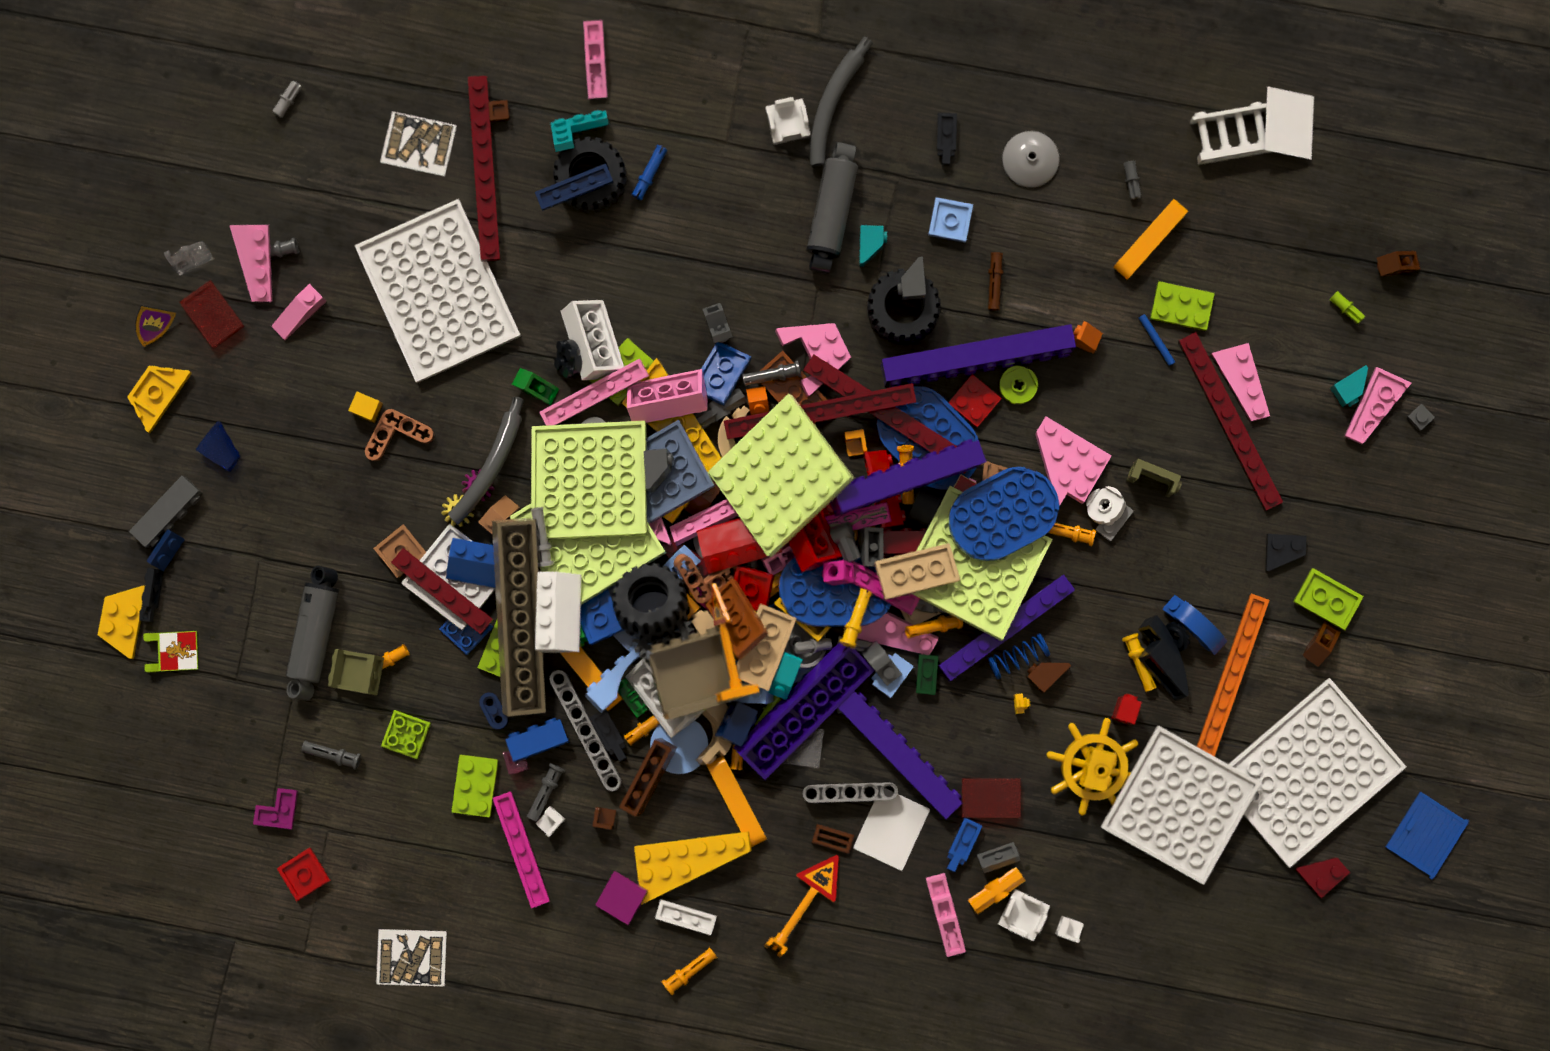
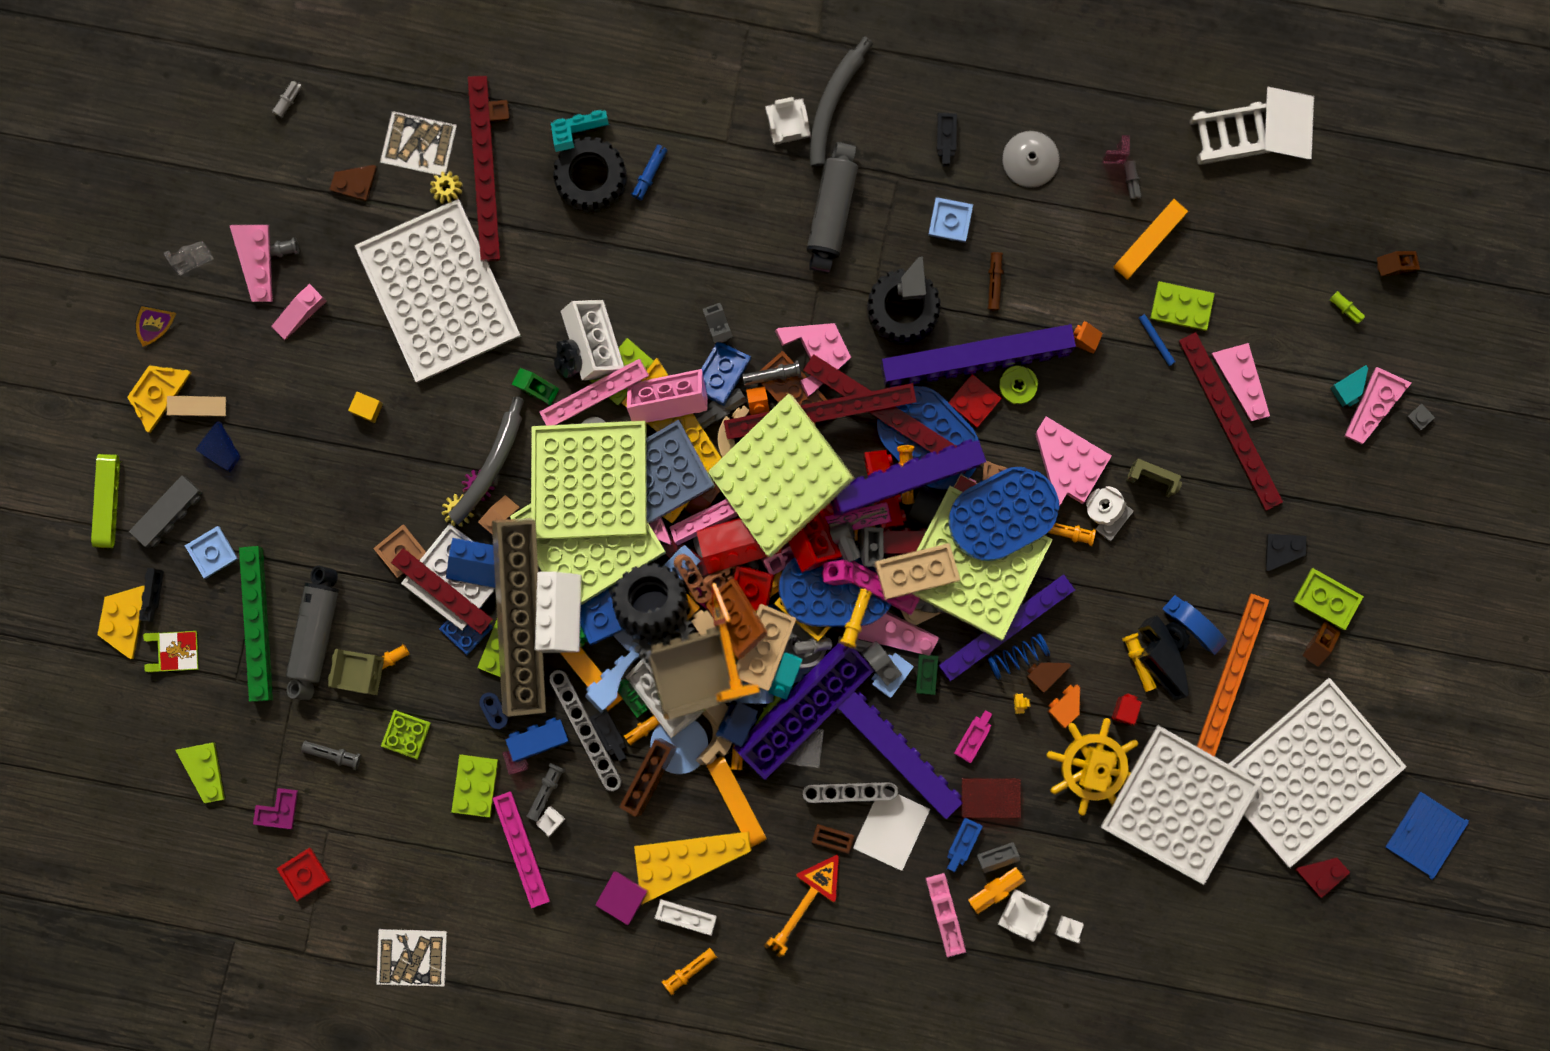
(105, 501): none -> lime beam
(165, 550): dark blue plate -> none
(196, 406): none -> tan tile
(204, 770): none -> lime wing
(211, 552): none -> light blue plate
(212, 314): clear red plate -> none
(255, 624): none -> green brick
(354, 182): none -> reddish brown wing
(391, 428): nougat beam -> none
(442, 182): none -> light yellow gear
(543, 546): light grey pin -> none
(574, 187): dark blue plate -> none
(595, 59): bright pink slope -> none
(604, 818): reddish brown panel -> none
(657, 467): dark grey slope -> none
(855, 442): light orange panel -> none
(871, 242): teal slope -> none
(942, 624): light orange pin -> none
(974, 737): none -> dark pink hinge
(1066, 708): none -> orange slope
(1122, 152): none -> clear pink panel

